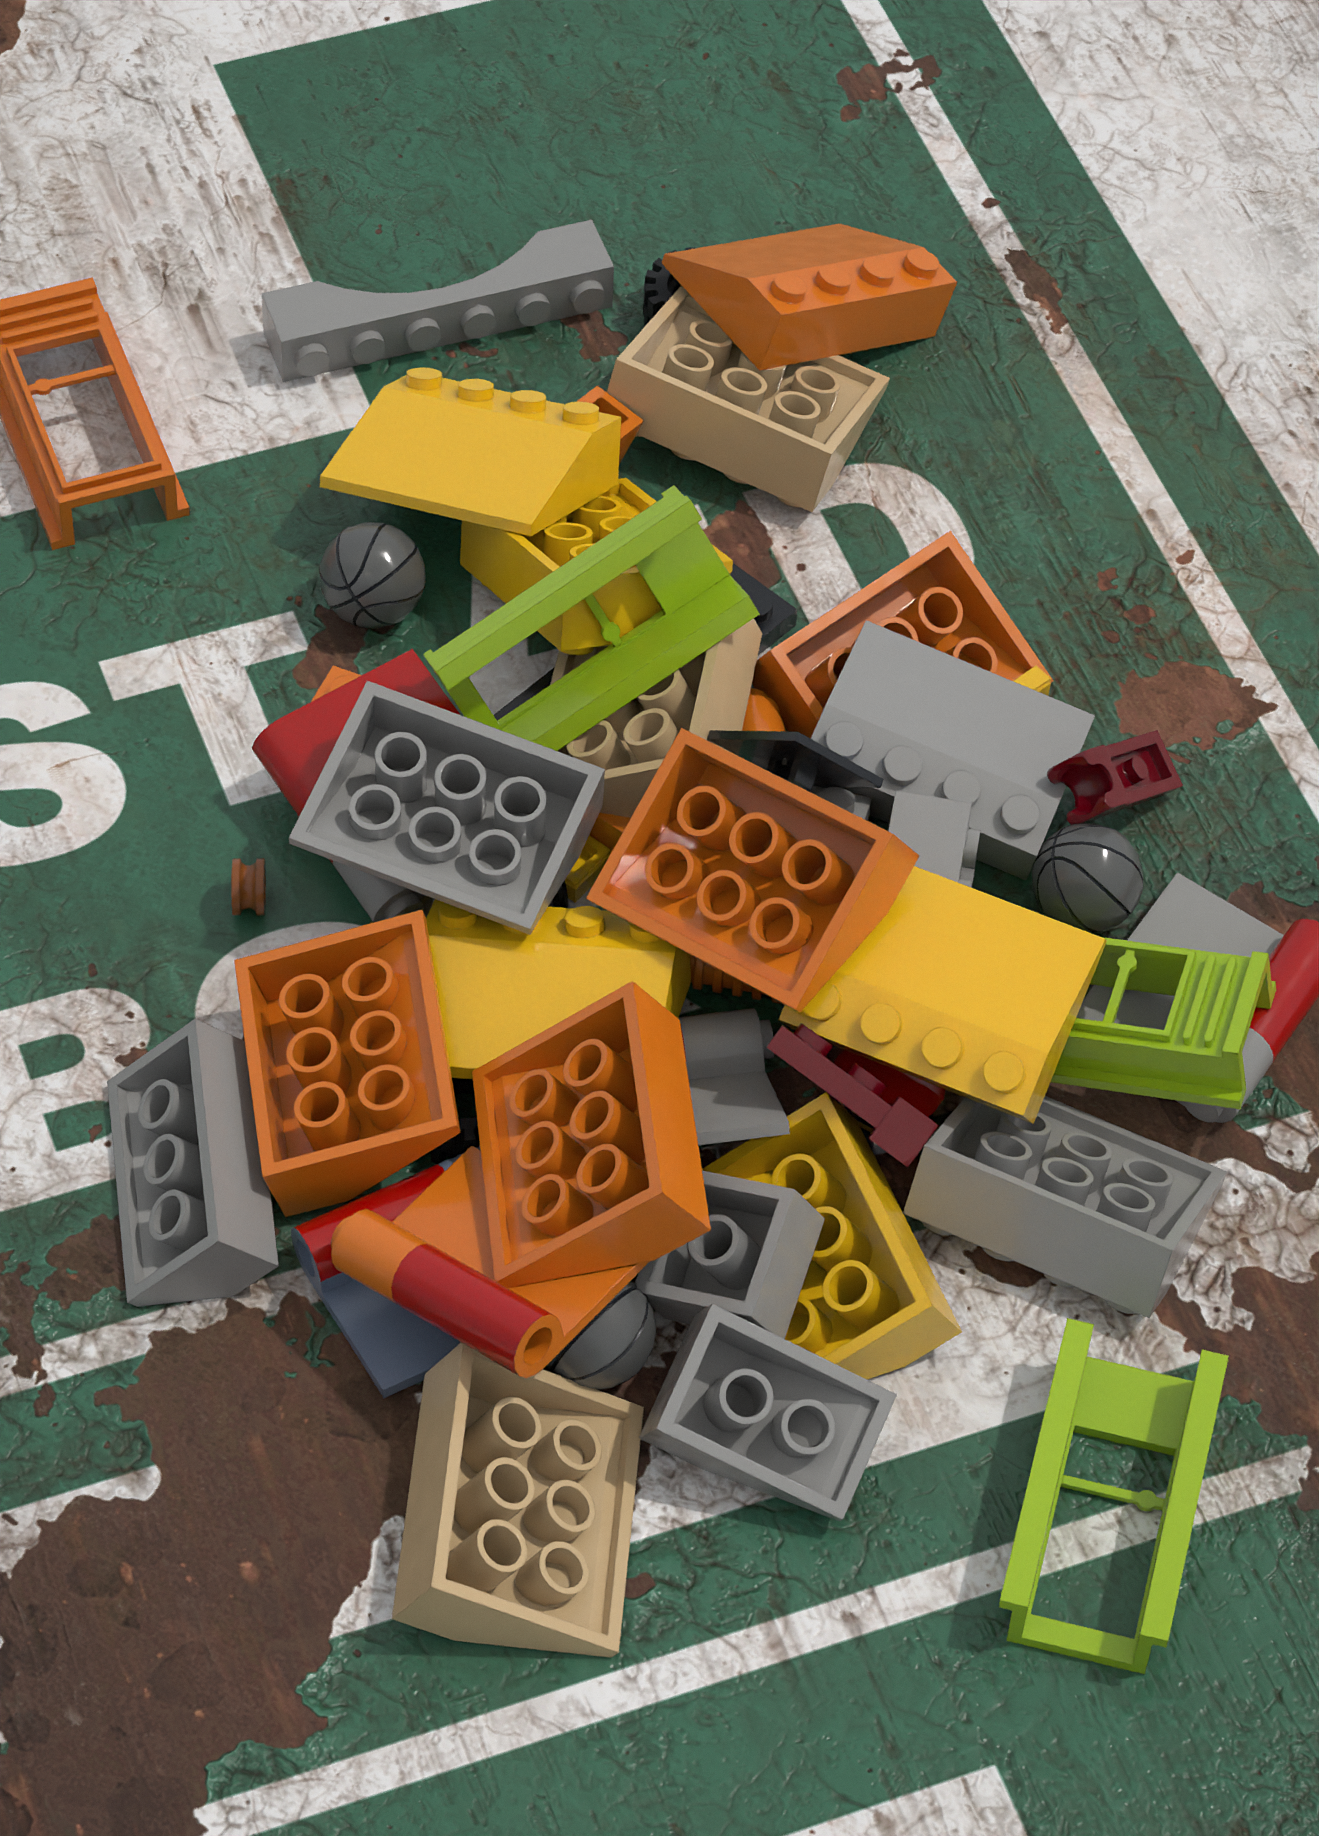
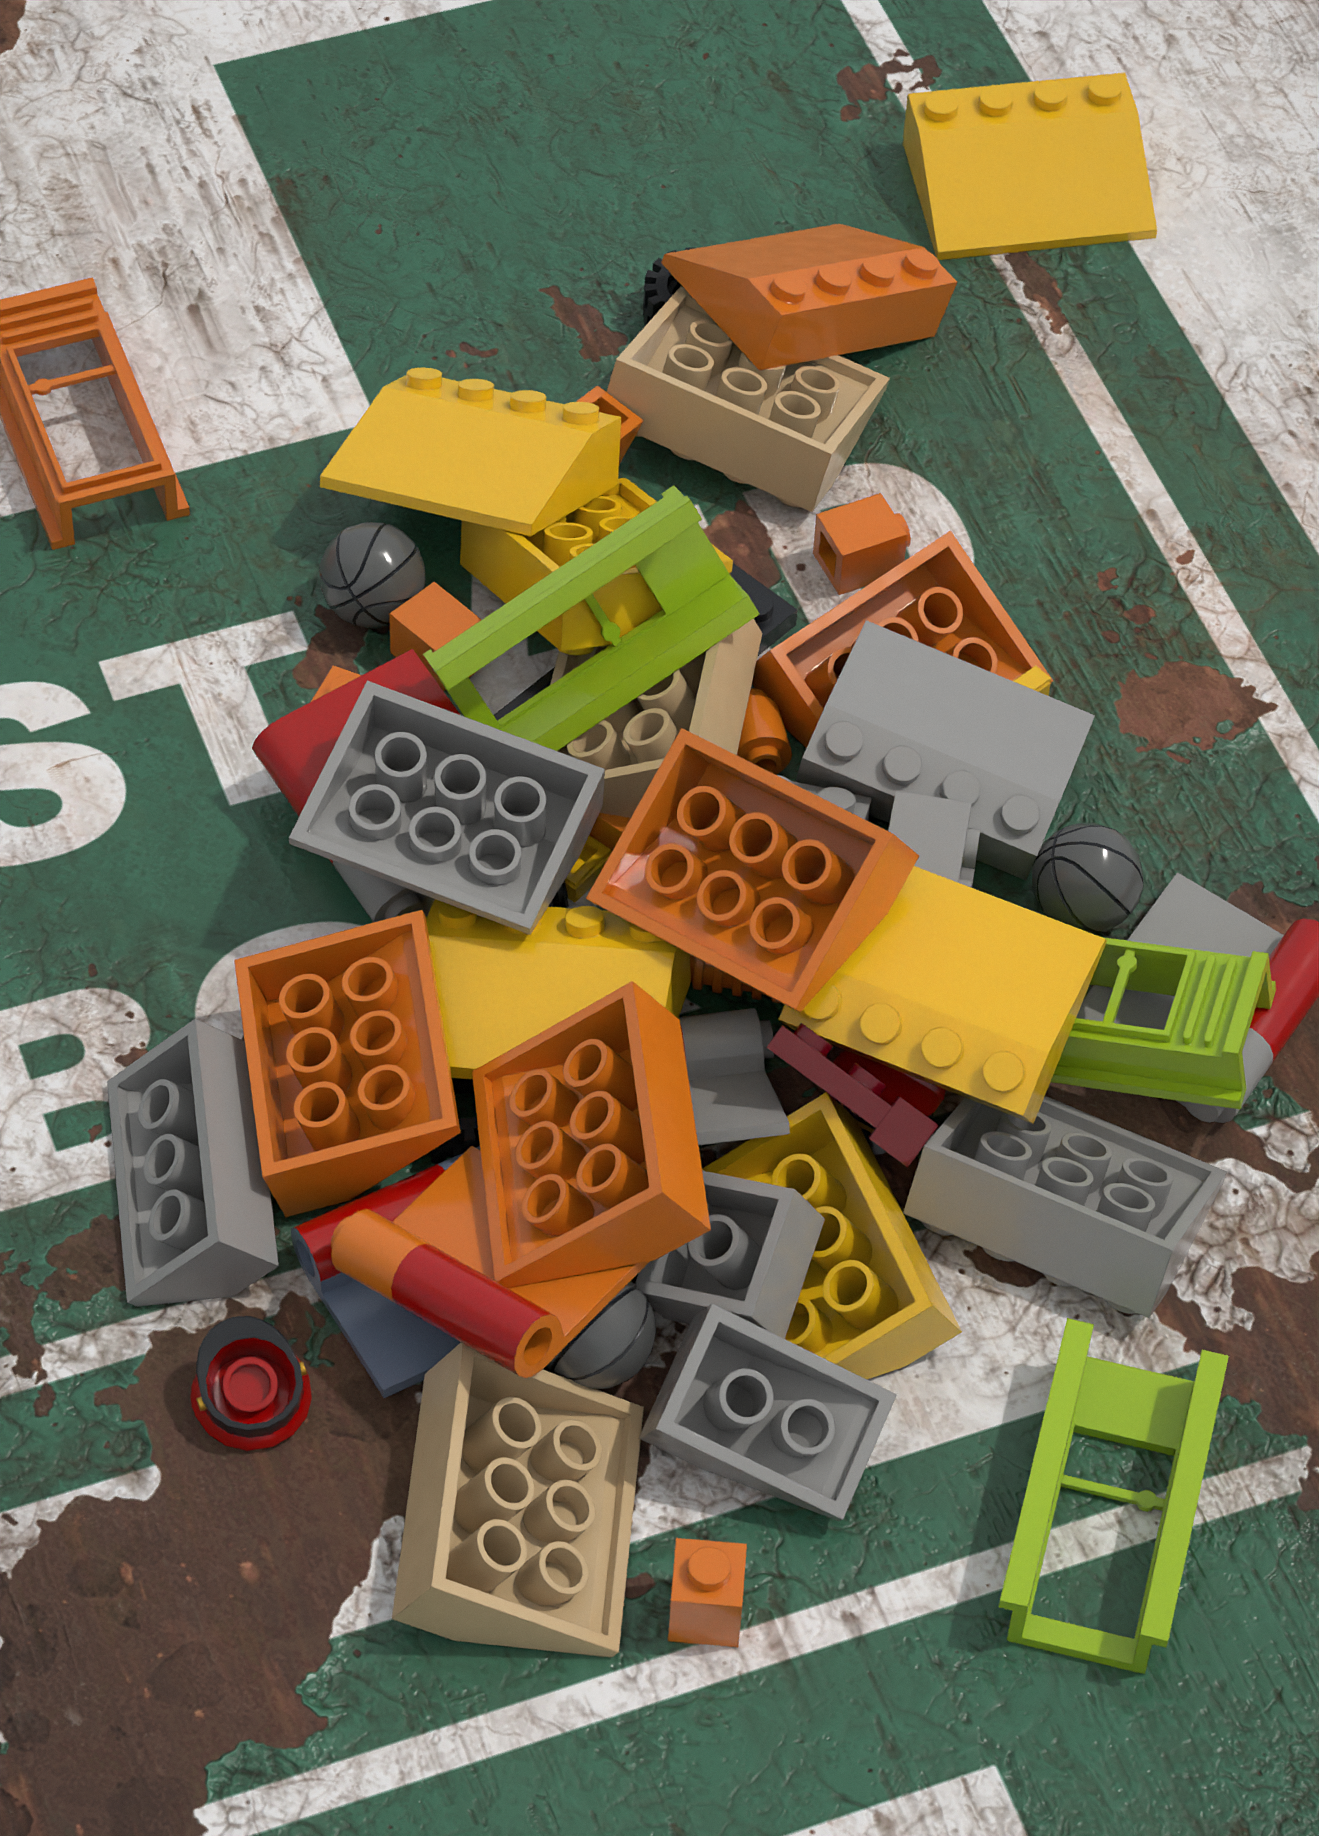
(248, 886): dark orange bush -> none
(249, 1385): none -> red piece
(333, 328): light grey arch -> none
(428, 623): none -> orange brick
(707, 1592): none -> orange brick
(795, 758): black piece -> none
(859, 542): none -> orange brick
(1029, 166): none -> yellow slope
(1116, 776): dark red plate -> none

